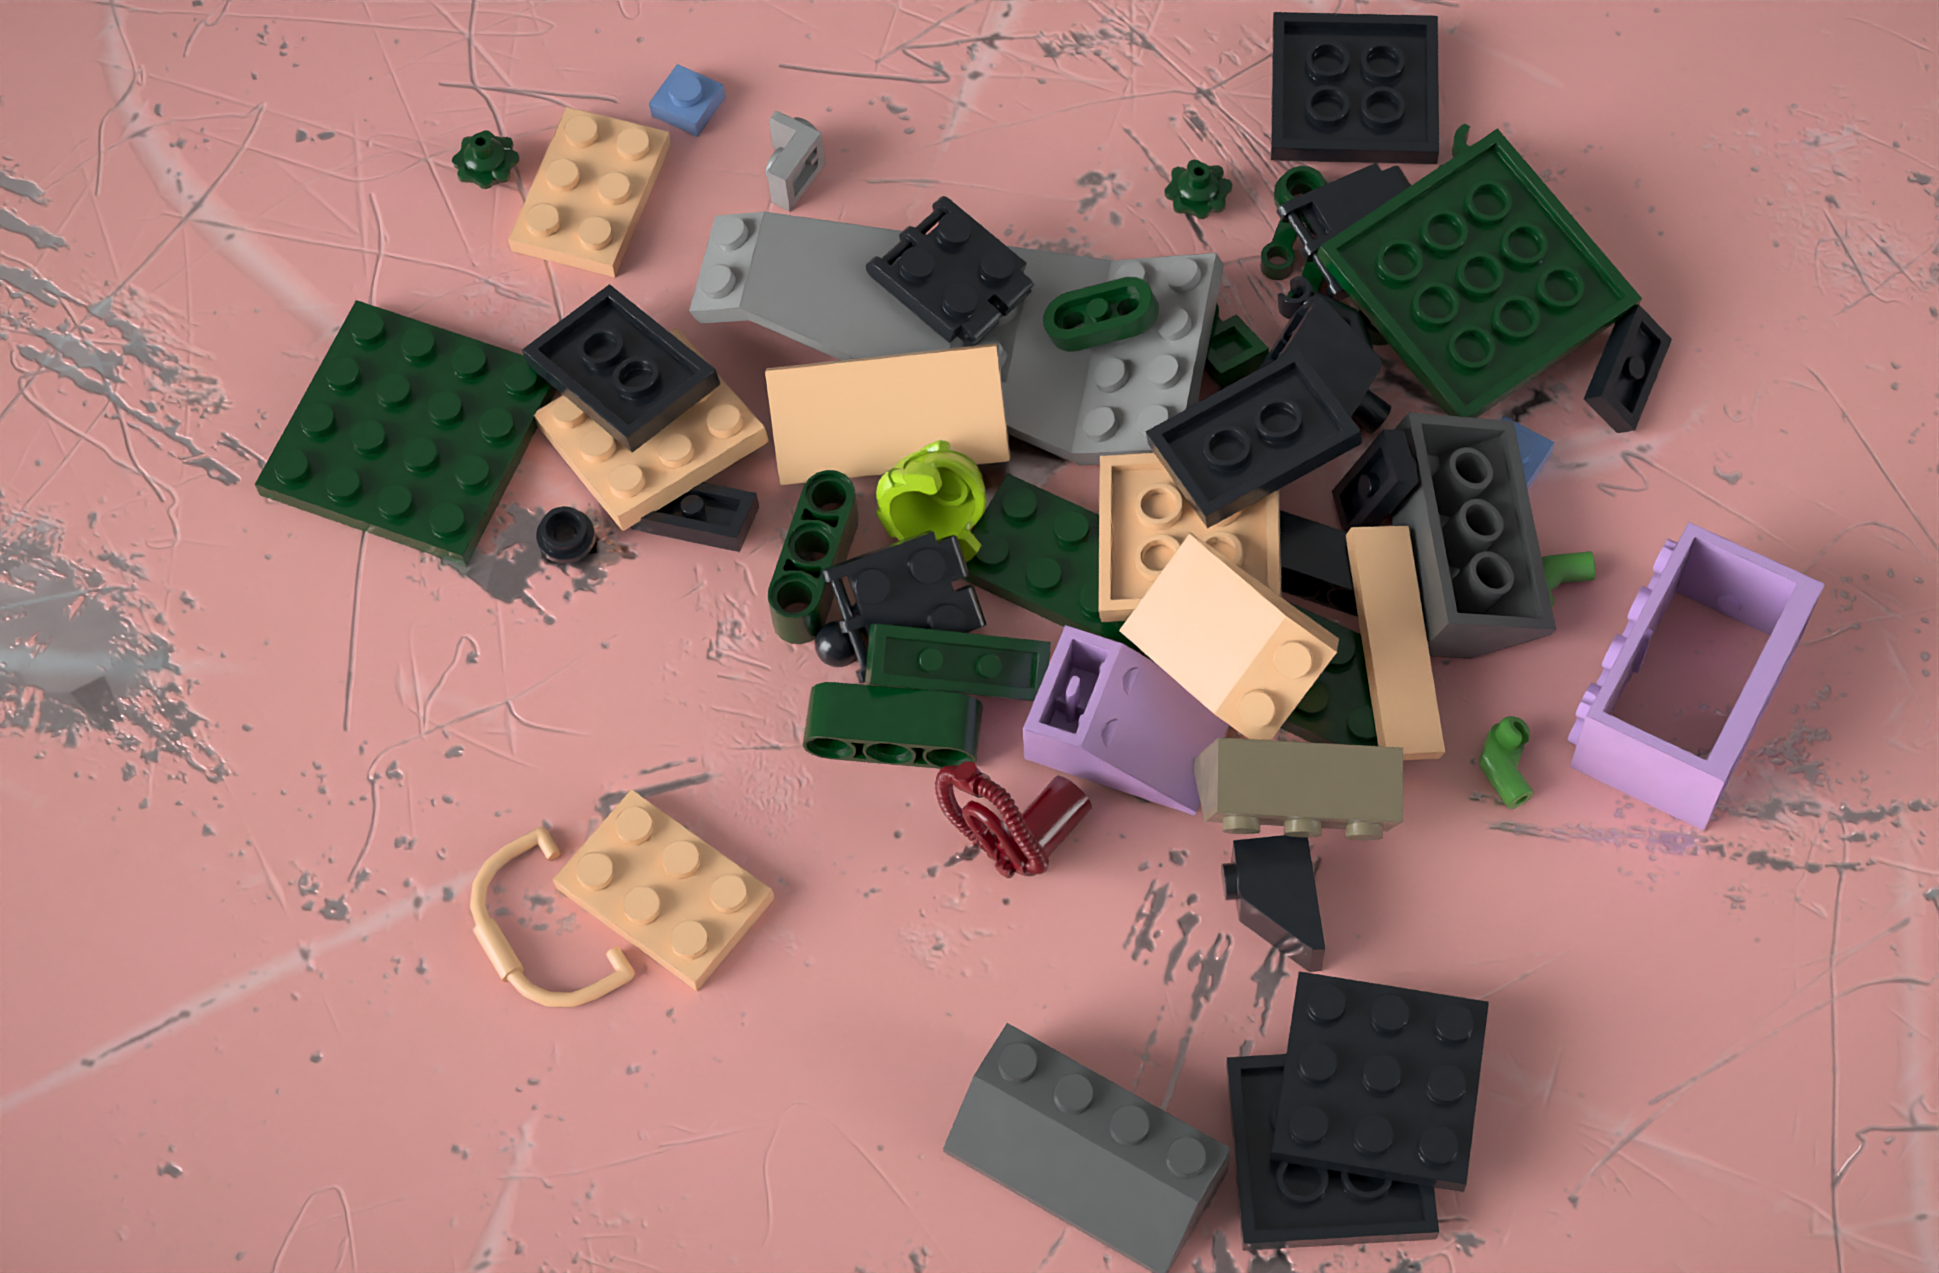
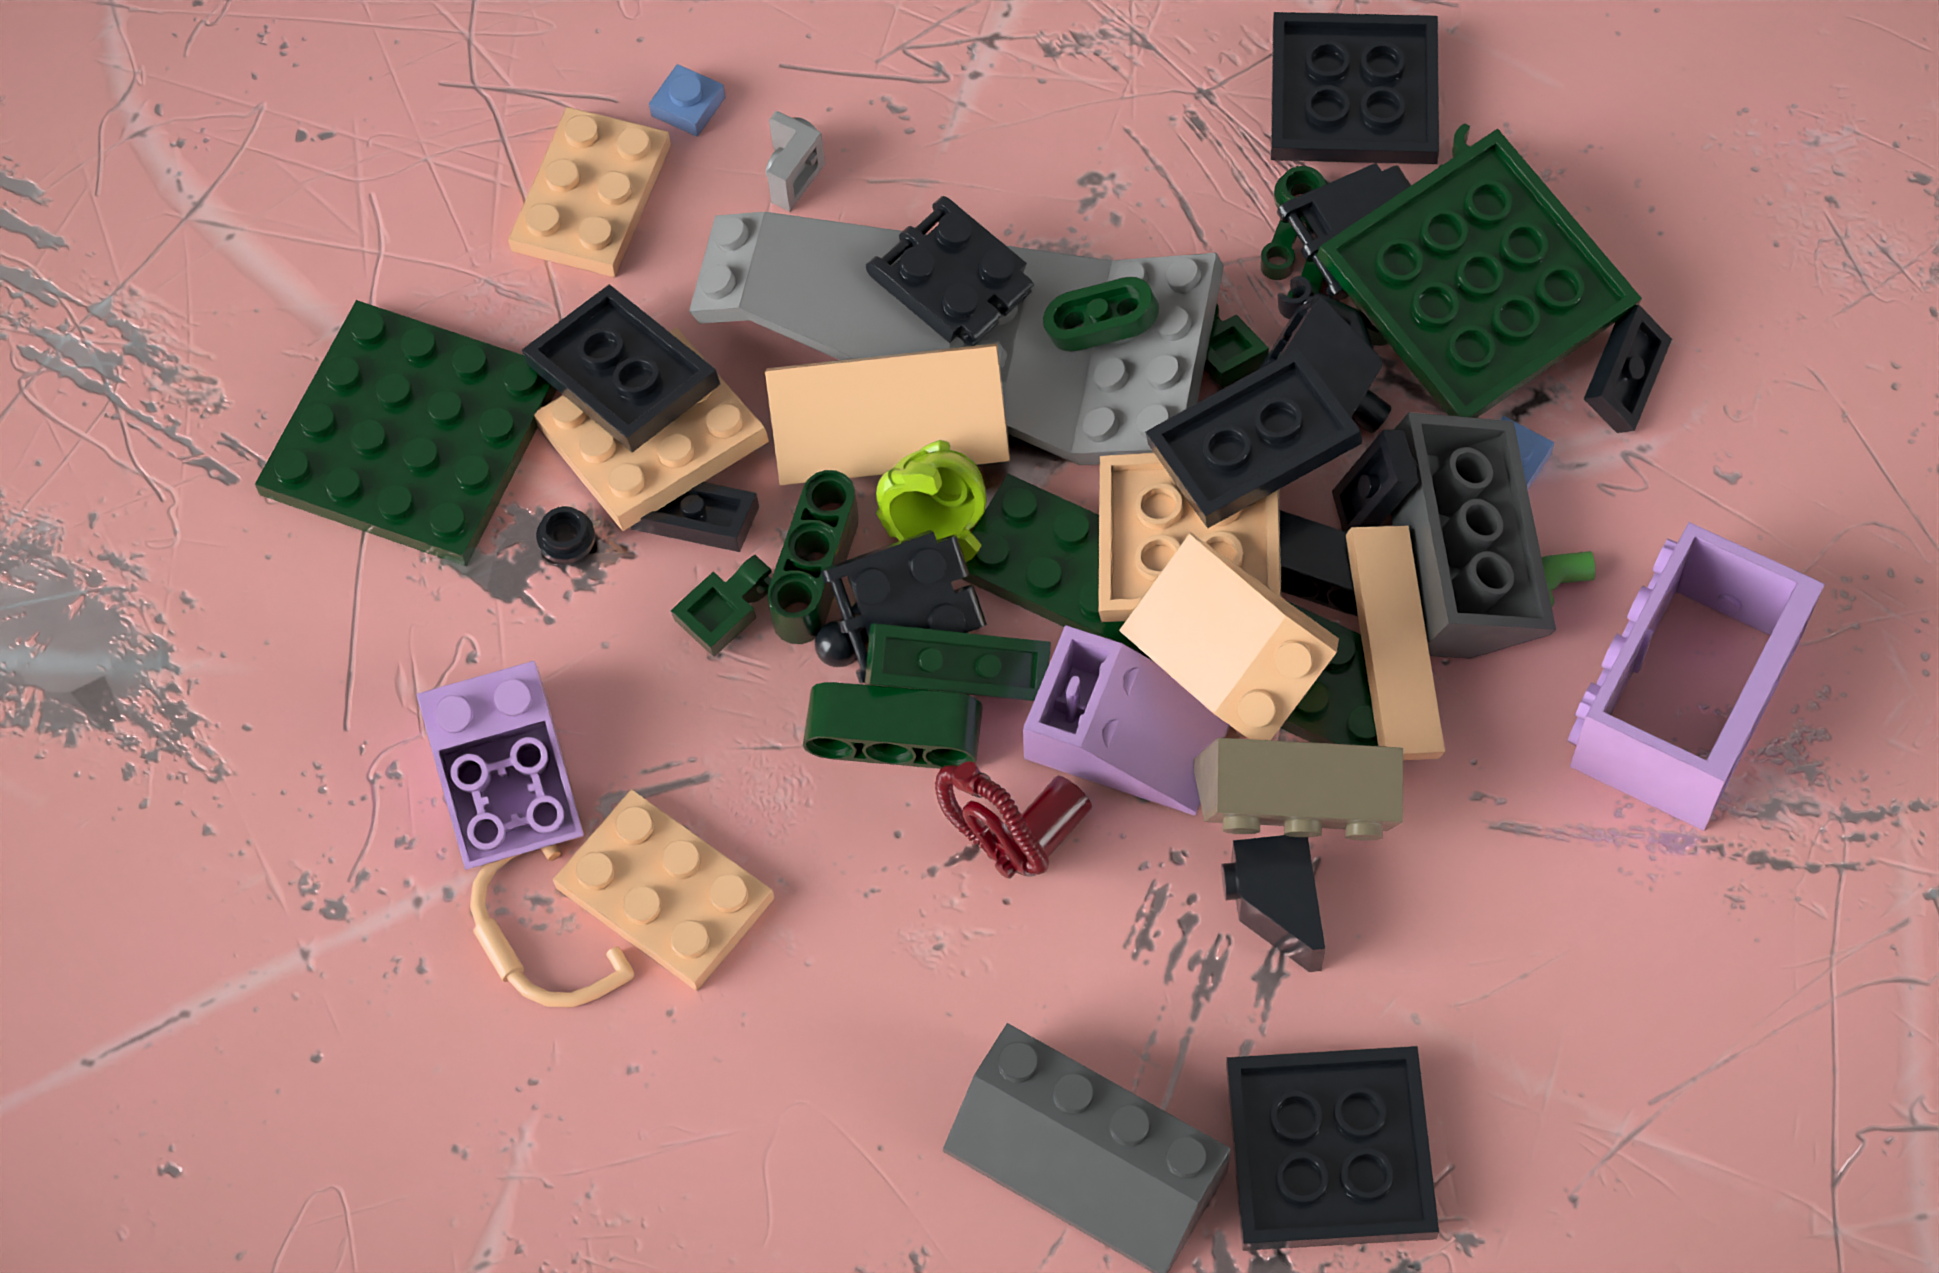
(485, 159): dark green plant -> none
(500, 764): none -> lavender slope
(721, 609): none -> dark green plate
(1198, 189): dark green plant -> none
(1380, 1081): black plate -> none
(1501, 757): bright green arm -> none

